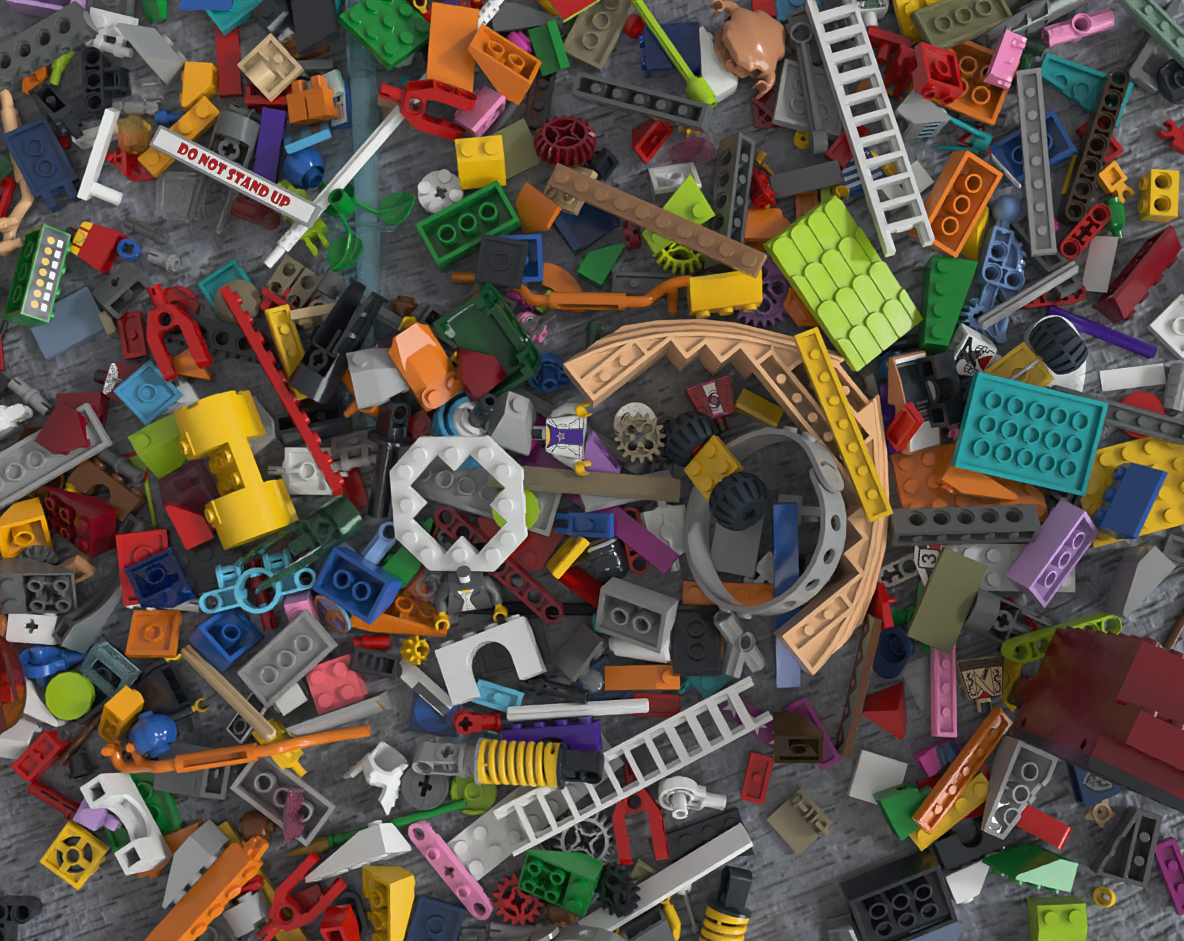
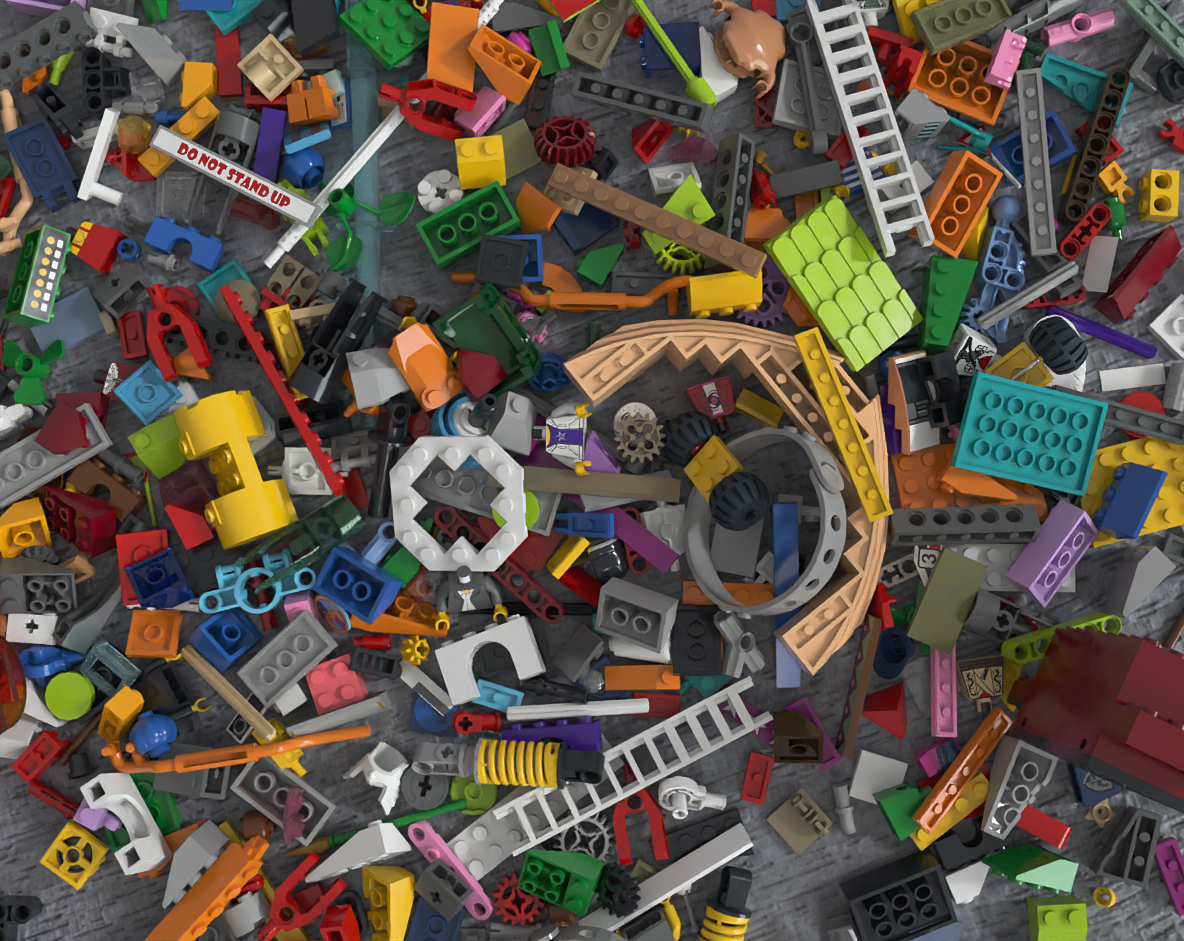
(33, 370): none -> green piece
(165, 235): none -> blue arch
(443, 110): none -> dark red plate
(443, 889): none -> dark grey brick
(844, 808): none -> light grey pin
(904, 426): red tile -> none
(937, 74): red plate -> none

